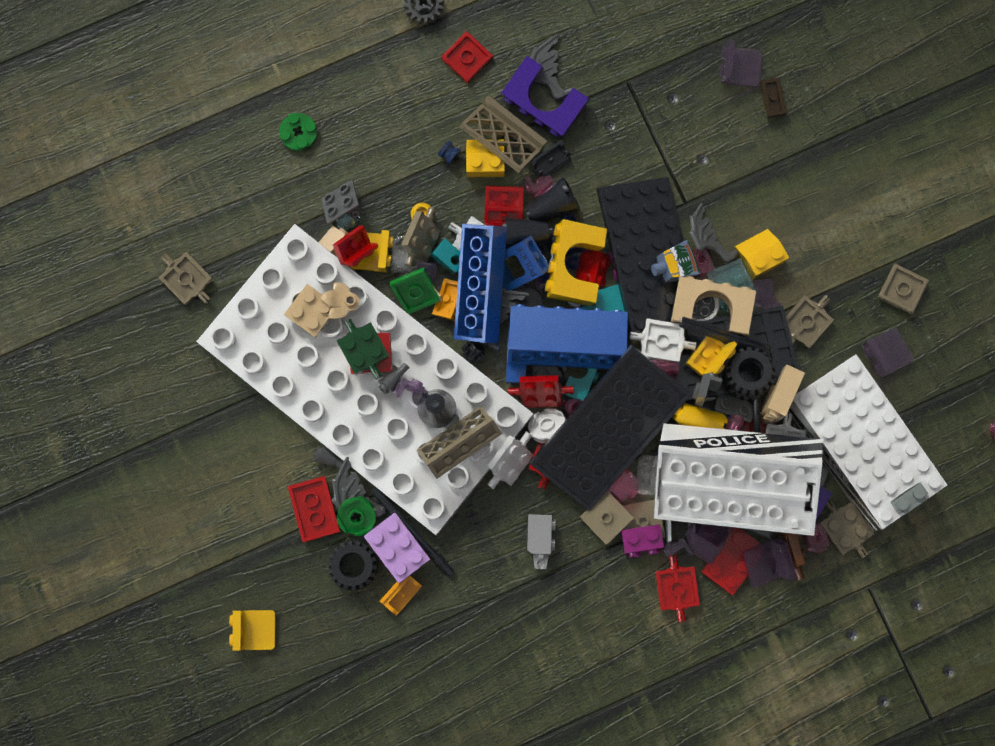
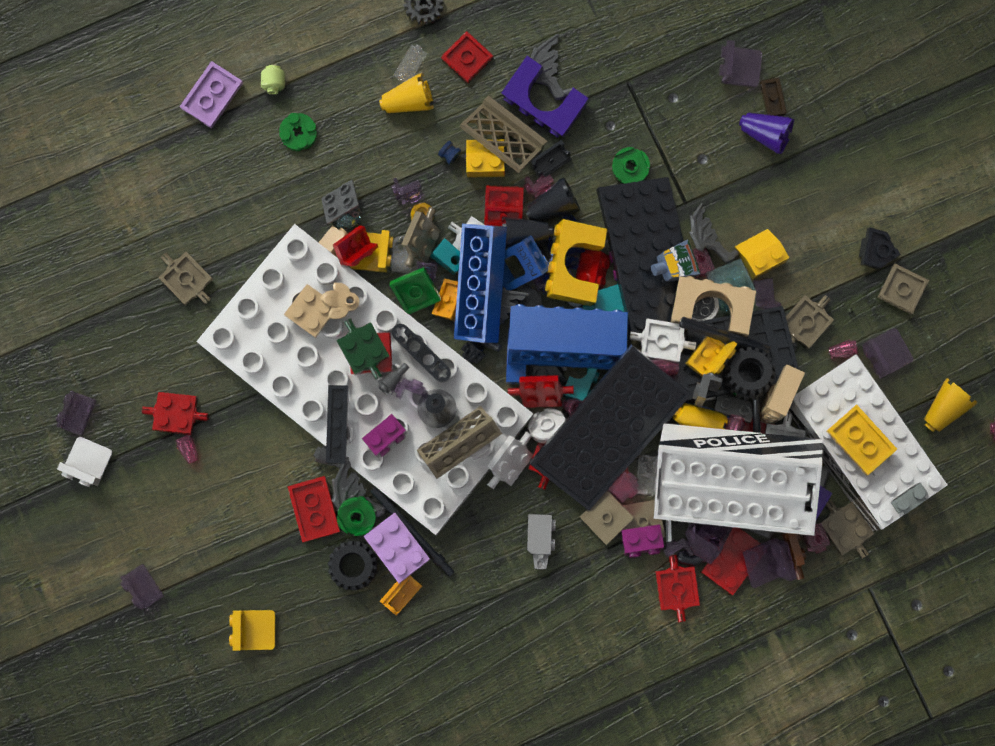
(75, 412): none -> clear purple bracket
(86, 462): none -> white bracket
(142, 587): none -> clear purple bracket
(174, 413): none -> red plate
(187, 448): none -> clear pink cone
(211, 94): none -> lavender plate
(272, 79): none -> yellowish green head
(337, 424): none -> black plate
(385, 435): none -> magenta bracket
(408, 96): none -> yellow cone
(410, 63): none -> clear hinge
(410, 192): none -> clear purple bracket
(423, 351): none -> black beam
(635, 157): none -> green plate
(687, 560): none -> black arm
(768, 129): none -> dark purple cone
(844, 349): none -> clear pink cone
(861, 440): none -> yellow plate
(877, 249): none -> black plate
(948, 406): none -> yellow cone

